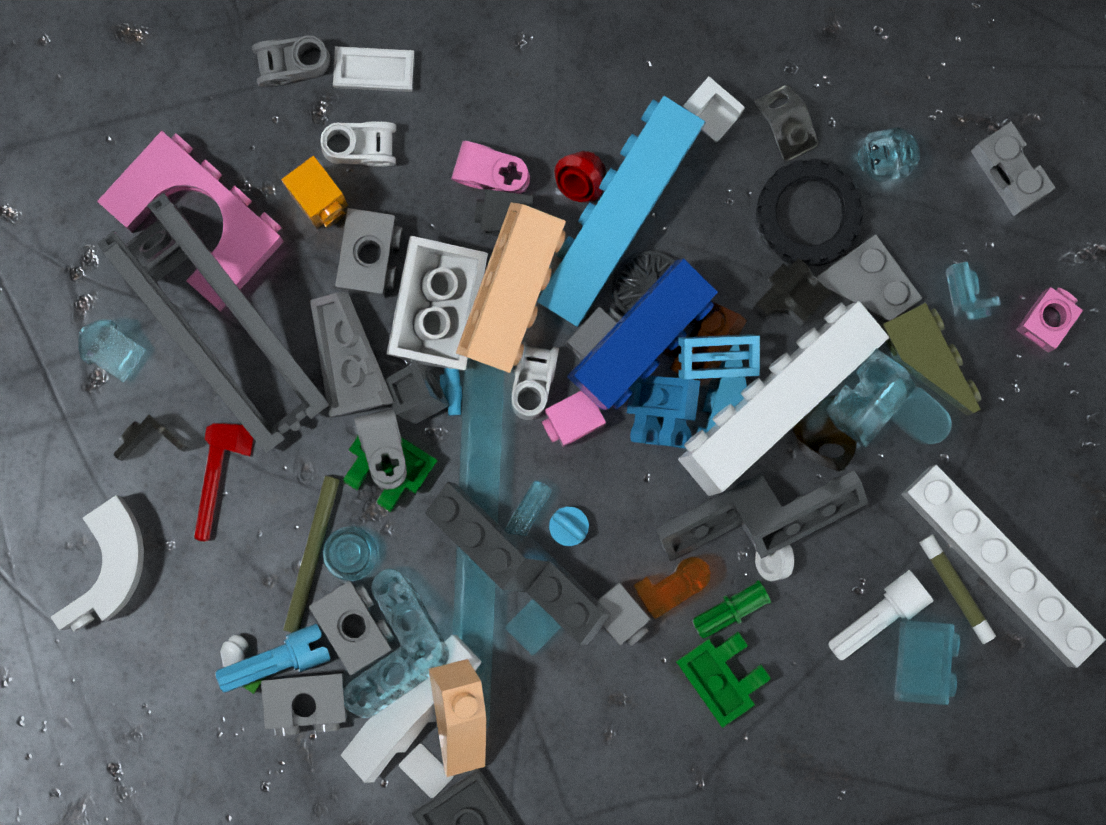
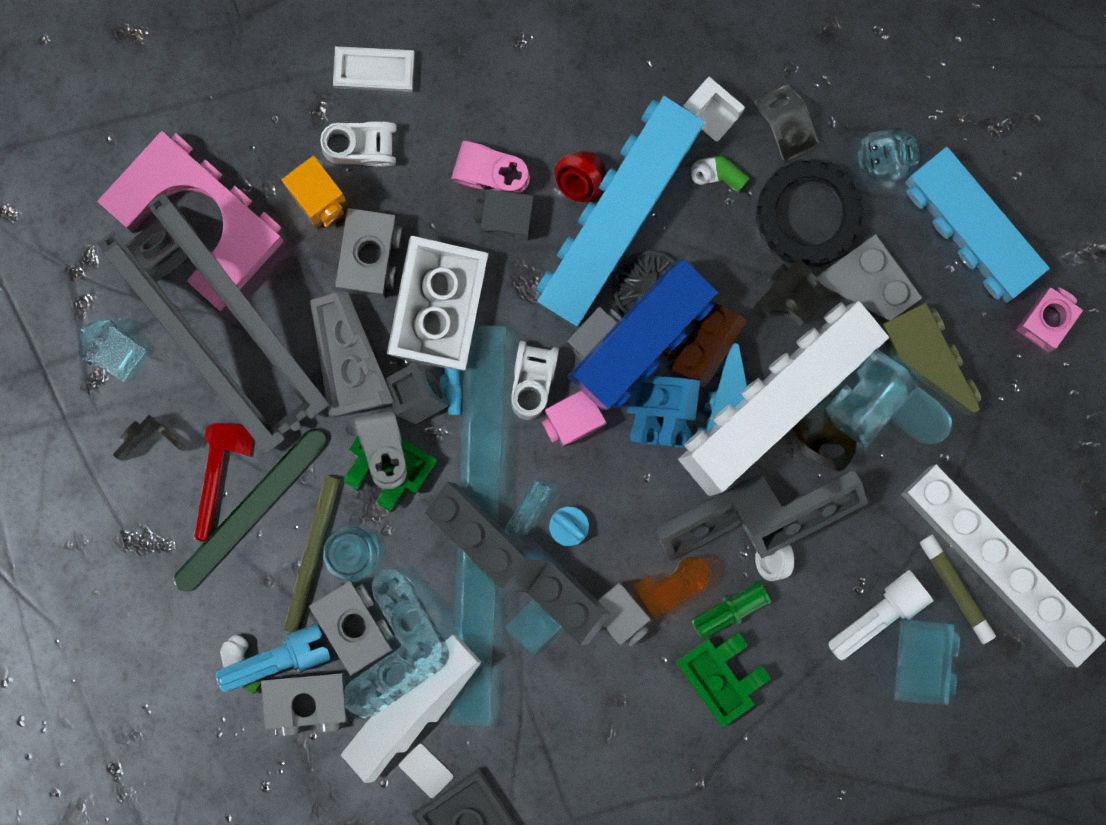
(121, 566): white arch -> none
(249, 510): none -> dark green piece
(288, 60): light grey piece -> none
(459, 716): light nougat slope -> none
(511, 287): light nougat brick -> none
(687, 357): medium azure tile -> none
(718, 169): none -> arm
(963, 287): clear light blue bracket -> none
(975, 225): none -> medium azure brick
(1026, 182): light grey brick -> none

